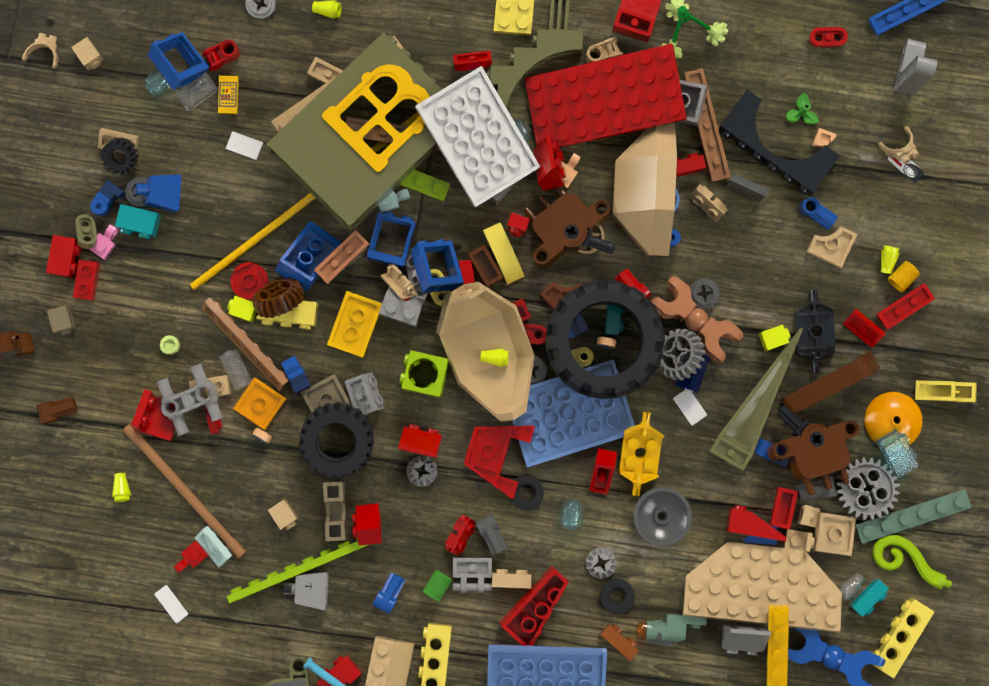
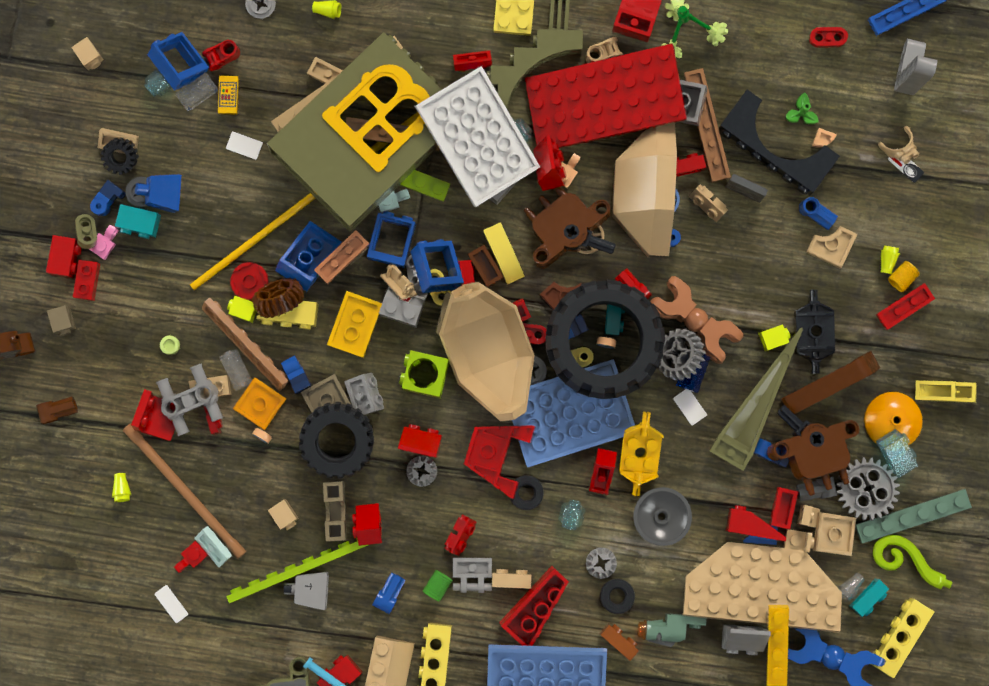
(44, 42): tan helmet -> none
(490, 531): dark grey piece -> none
(495, 357): neon yellow cone -> none
(517, 225): red piece -> none
(709, 286): dark grey gear -> none
(864, 328): red plate -> none

